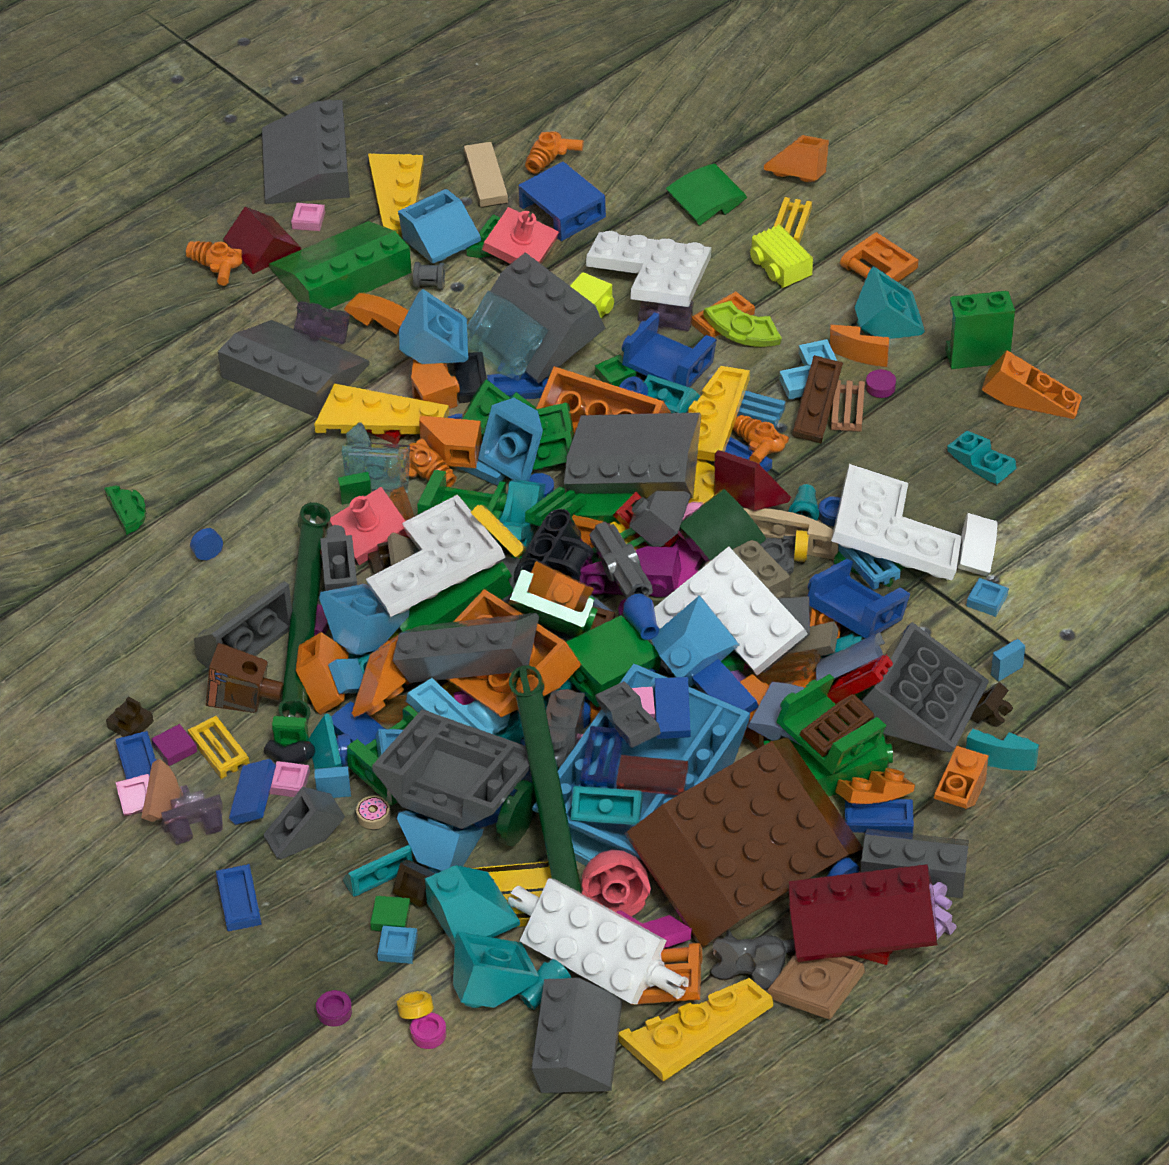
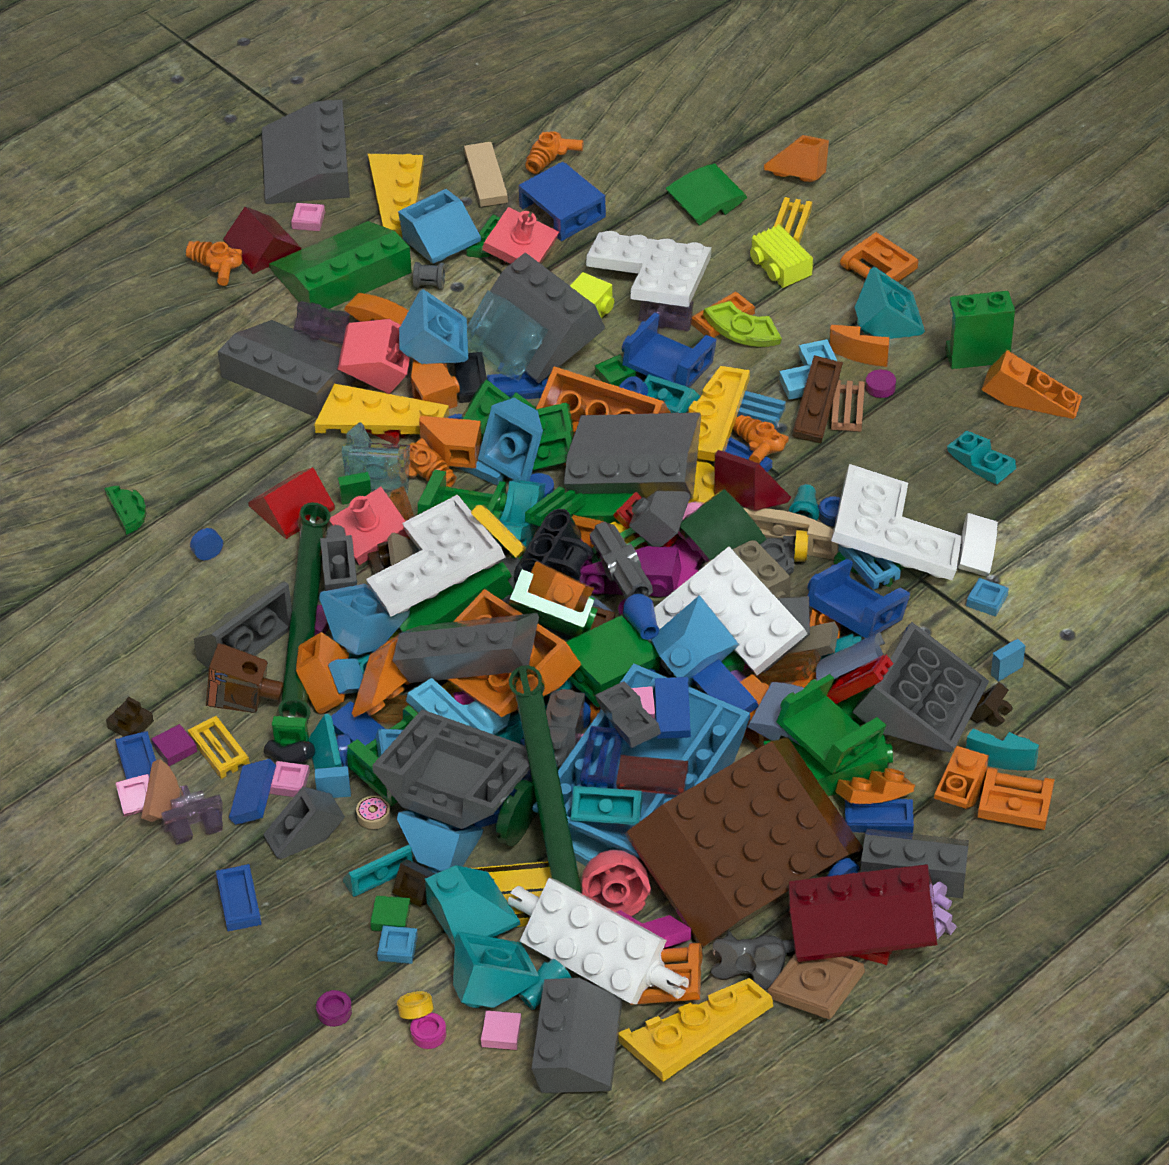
(283, 502): none -> red slope
(373, 354): none -> coral slope
(501, 1030): none -> bright pink tile
(850, 710): reddish brown slope -> none
(1021, 803): none -> orange plate

